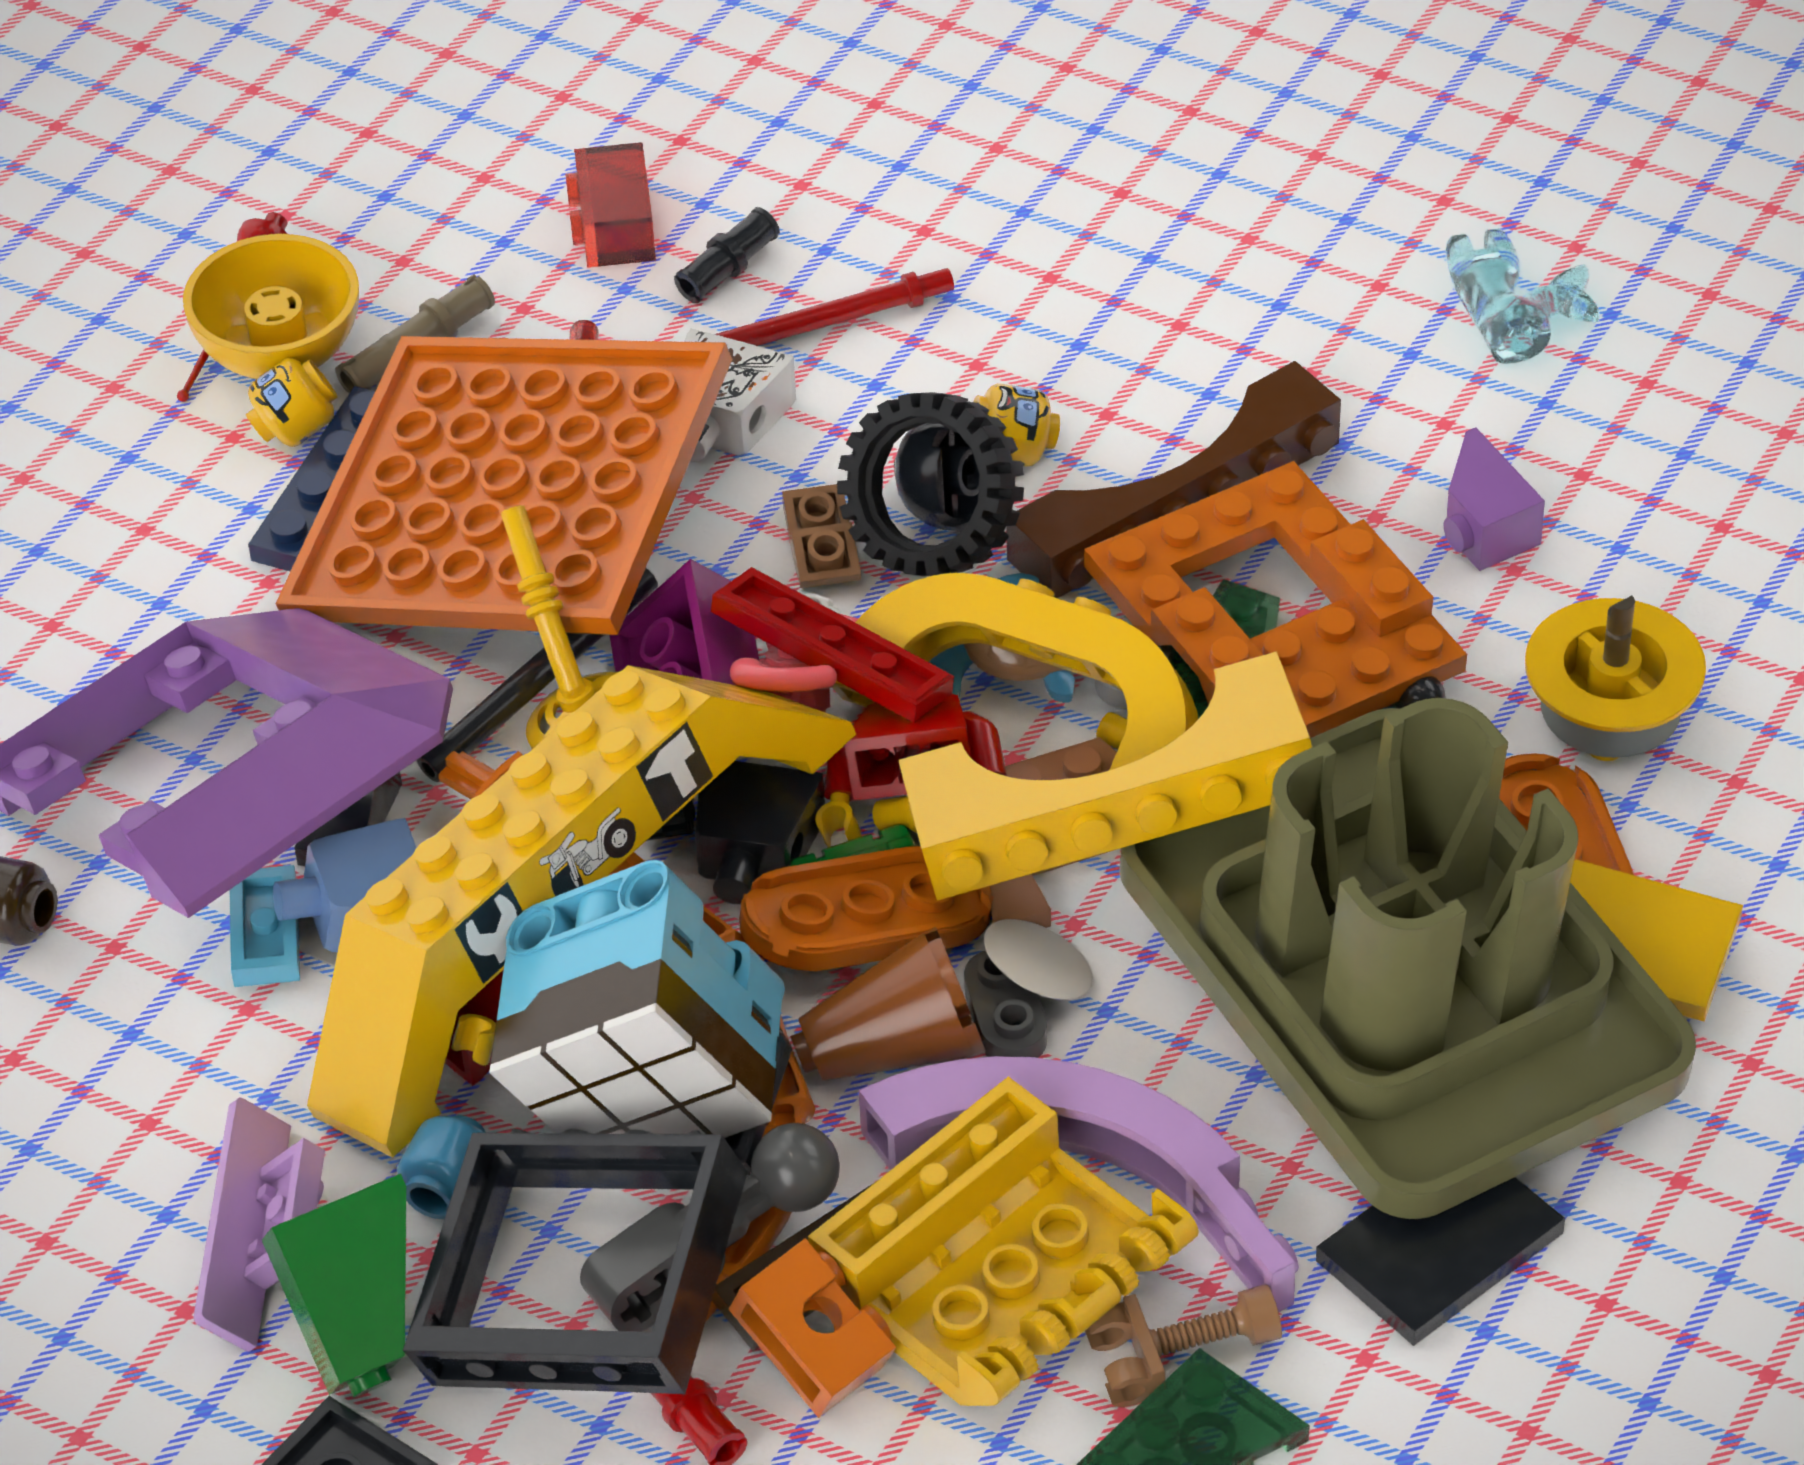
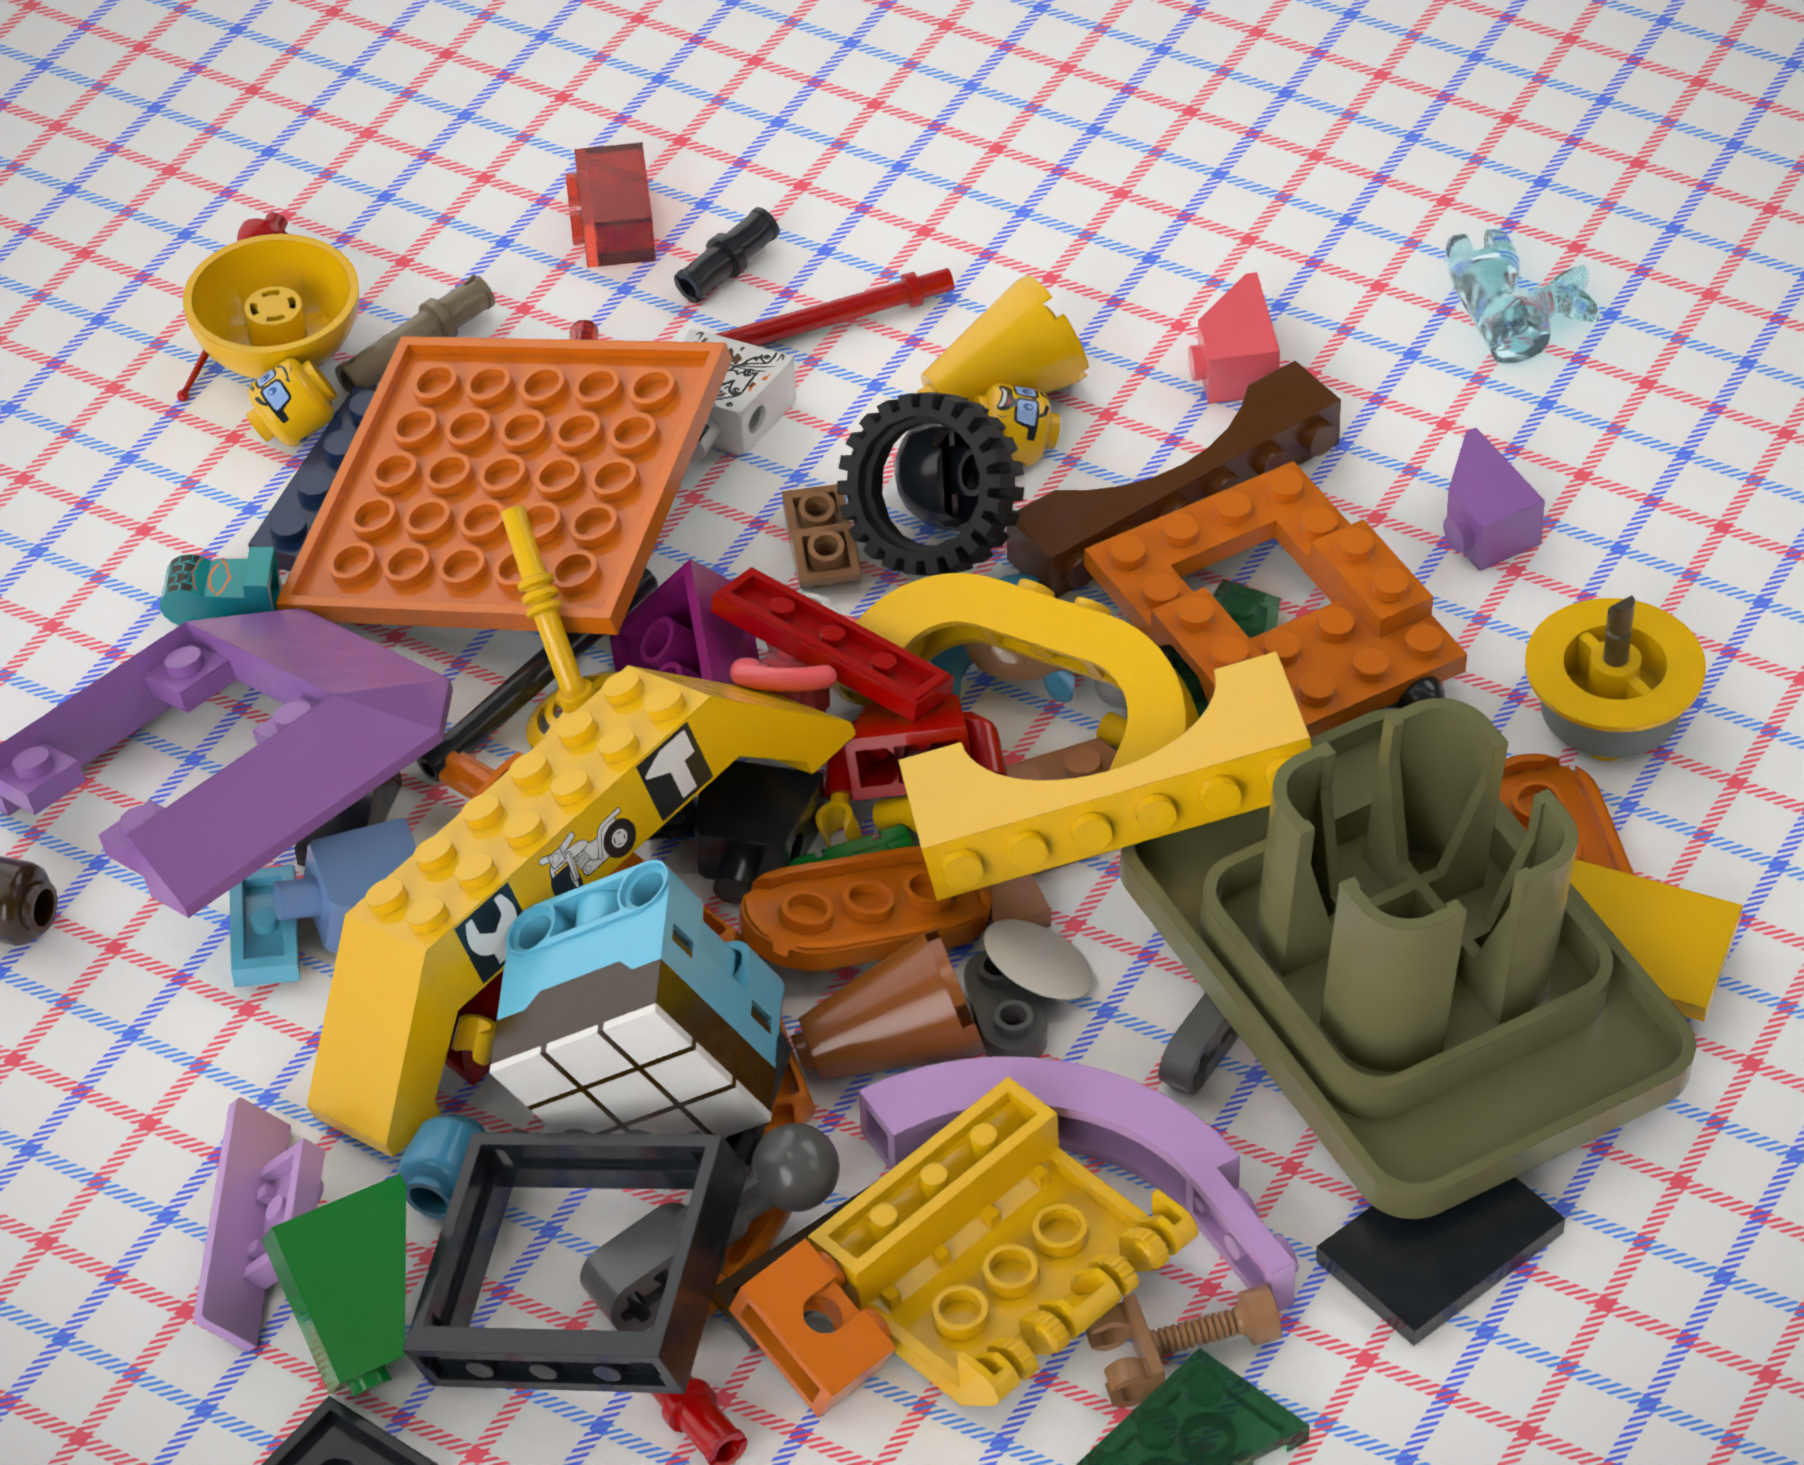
(220, 588): none -> teal leg
(1011, 344): none -> yellow cone
(1196, 1048): none -> dark grey beam
(1234, 343): none -> coral slope

